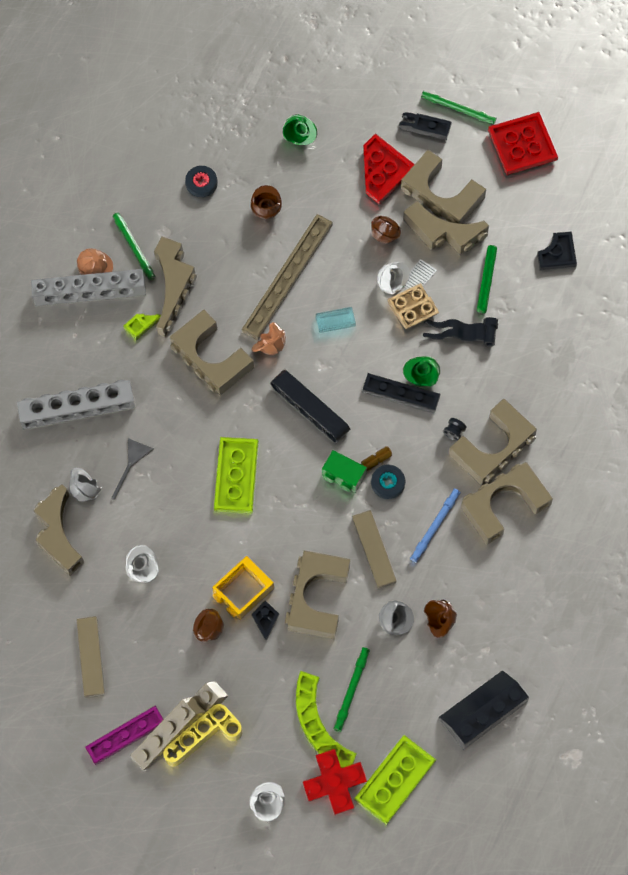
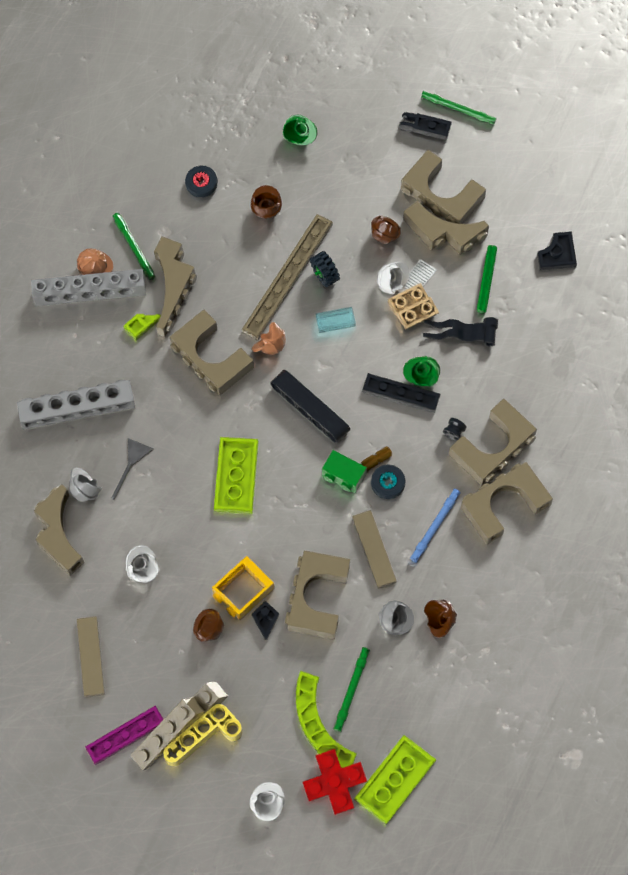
(324, 269): none -> black wheel
(383, 168): red plate -> none
(484, 709): black slope -> none
(522, 143): red plate -> none

